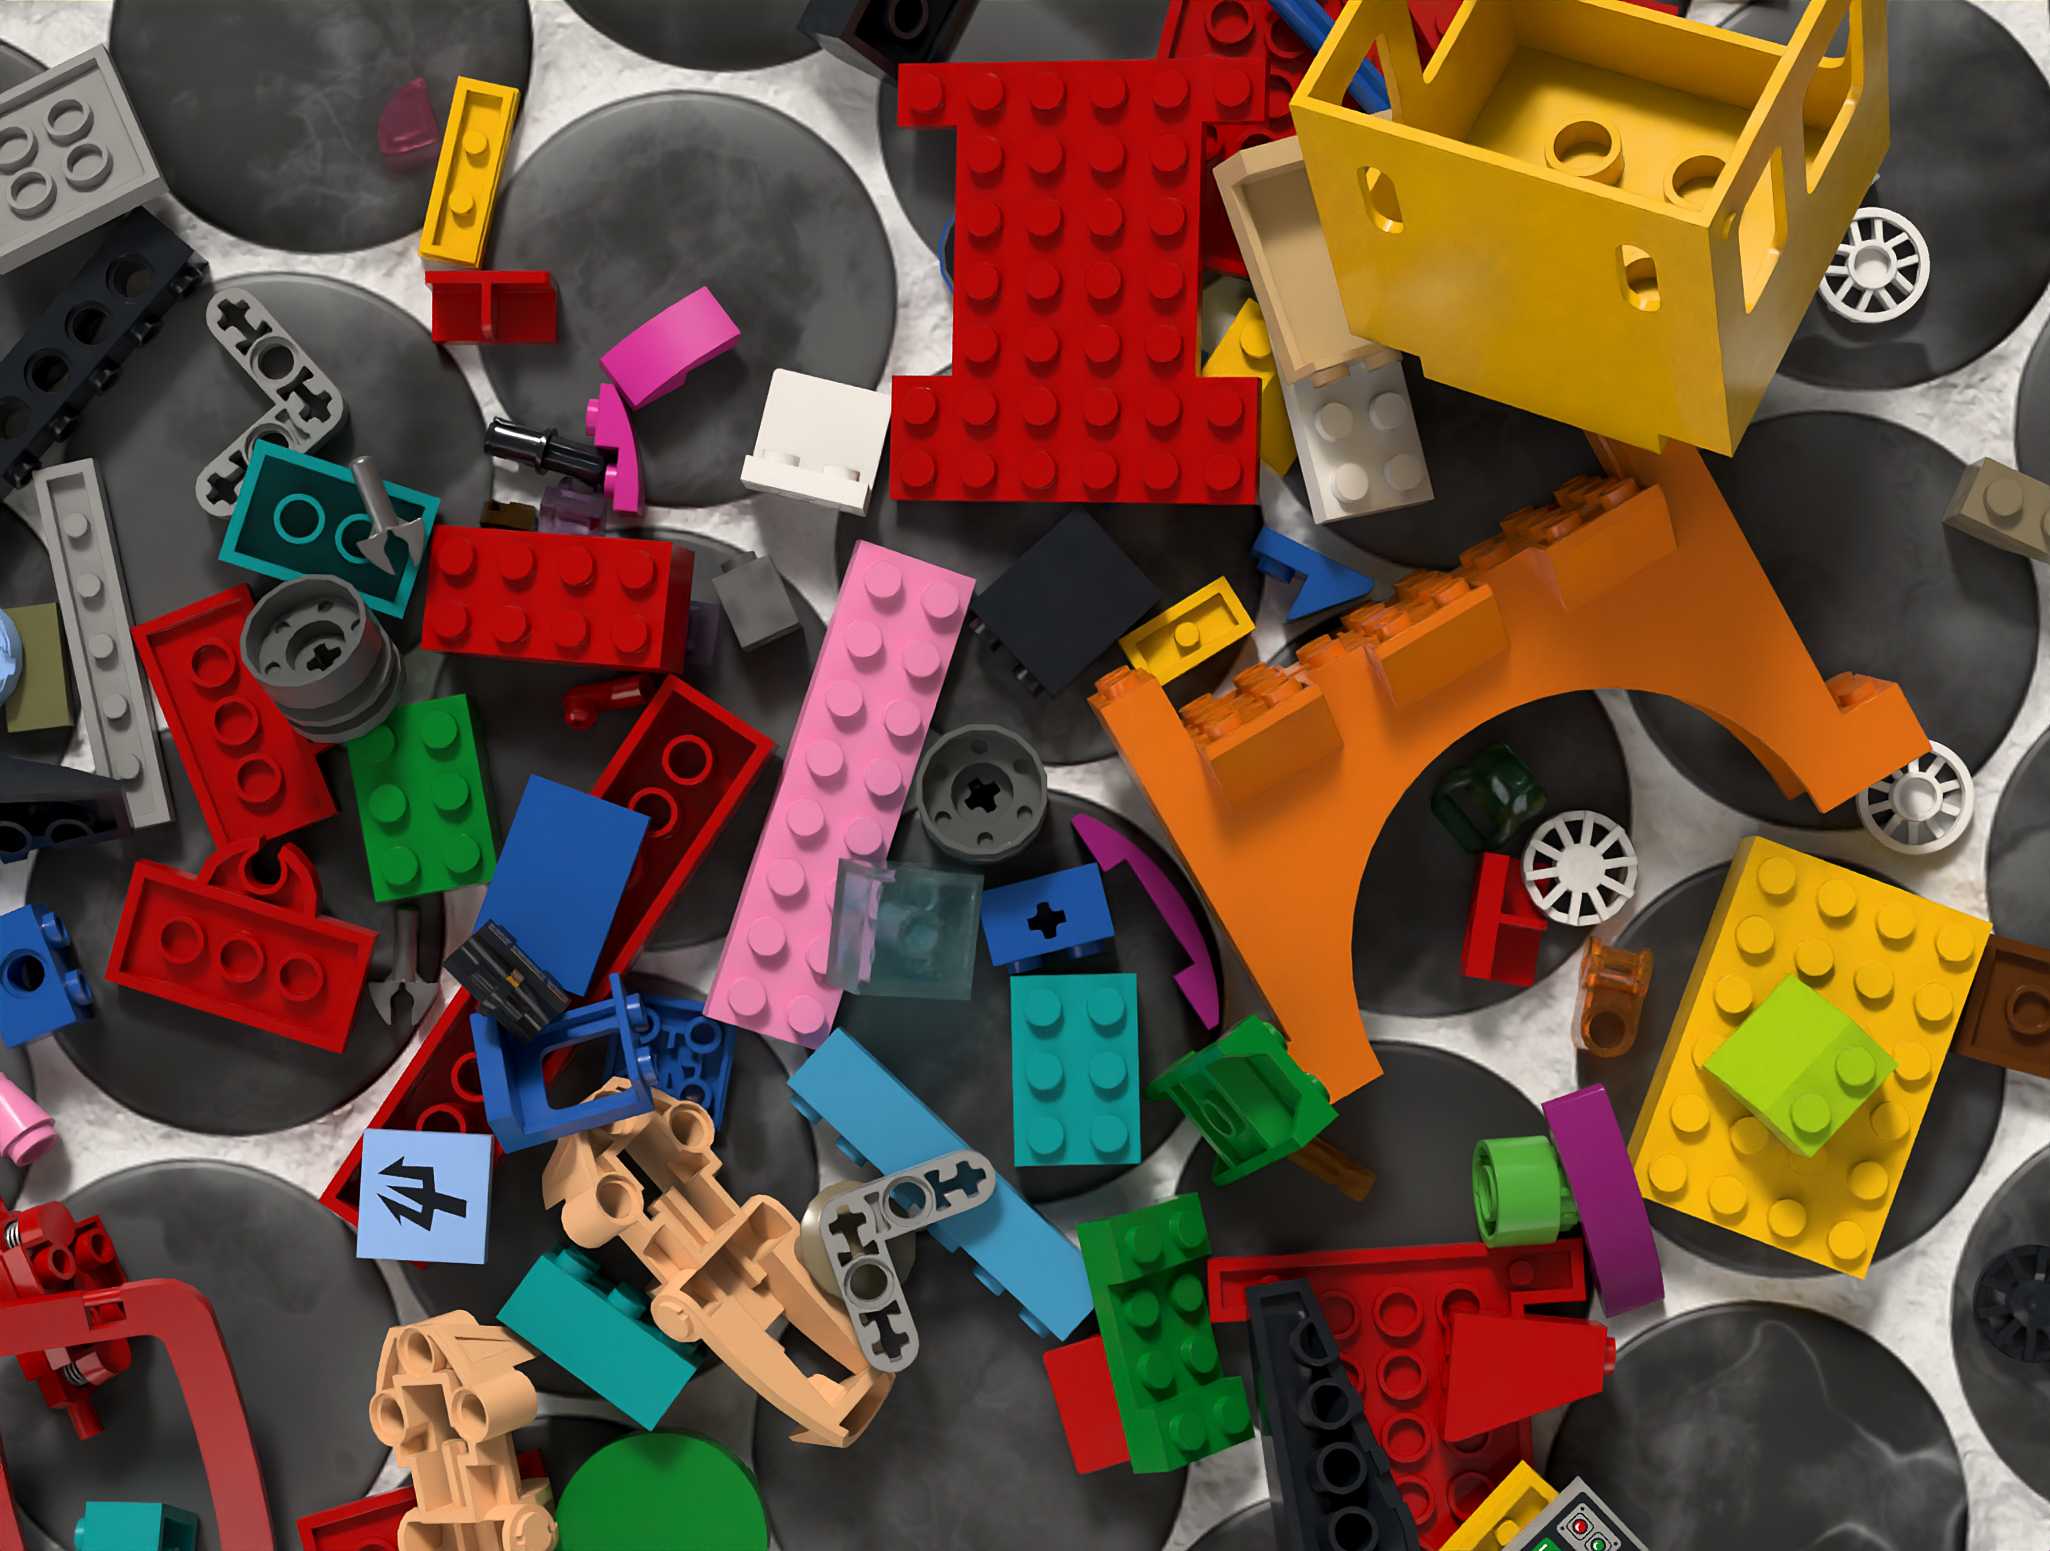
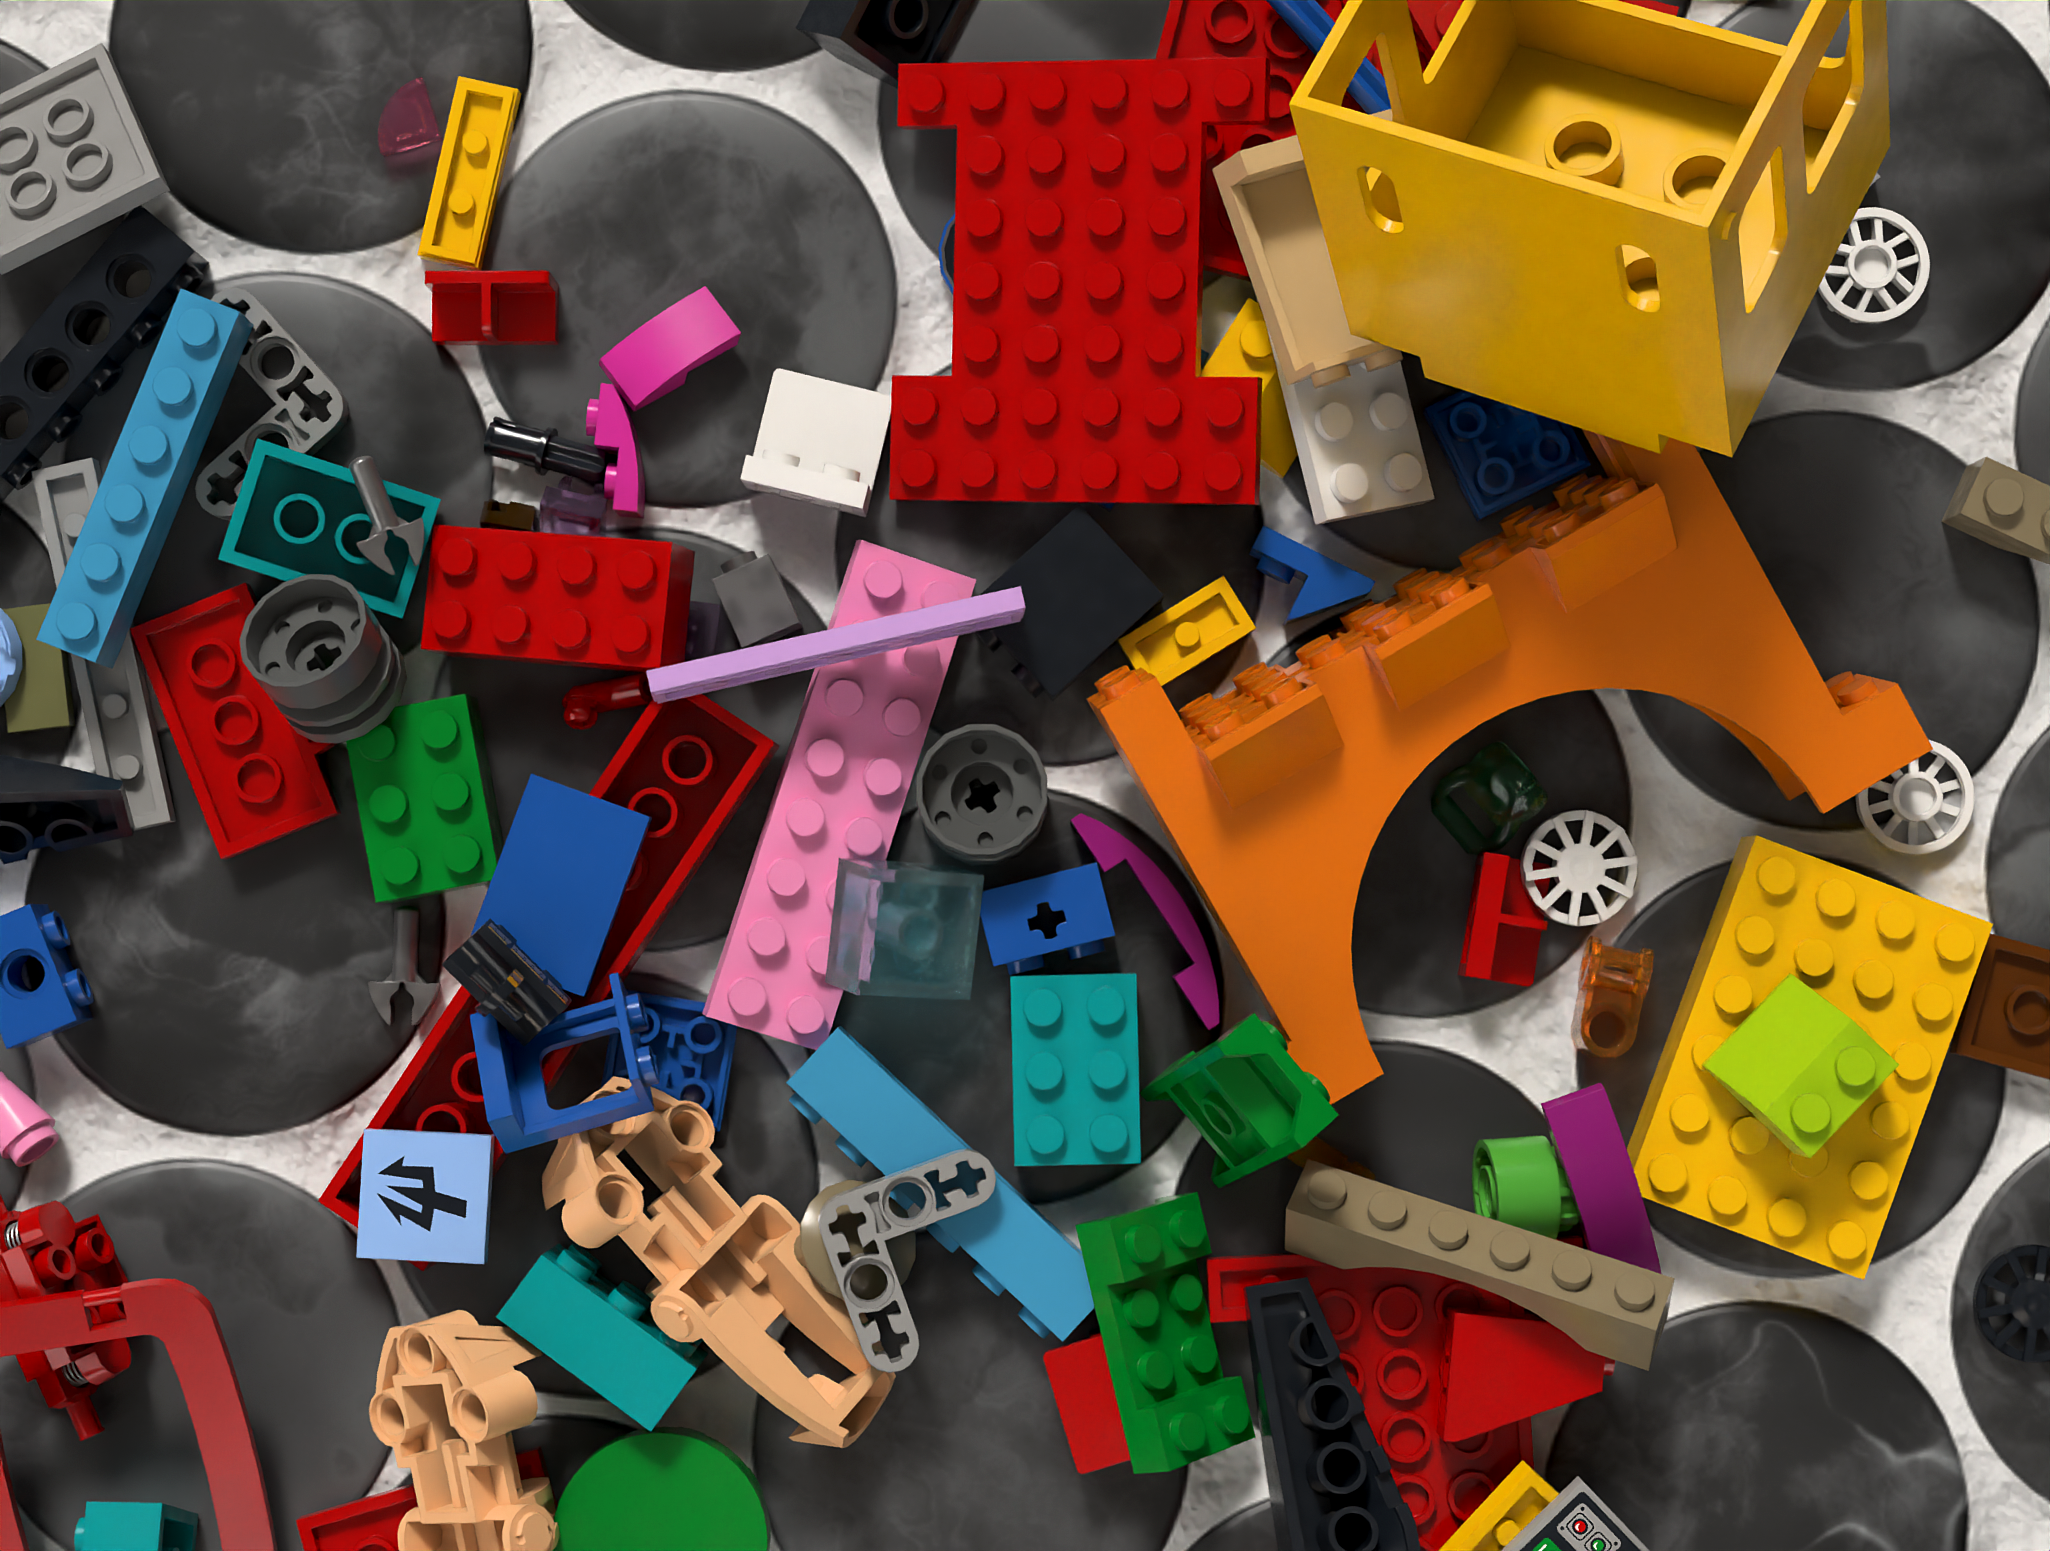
(146, 479): none -> dark azure brick
(245, 945): red plate -> none
(836, 645): none -> lavender tile
(1502, 450): none -> blue tile
(1588, 1296): none -> dark tan arch

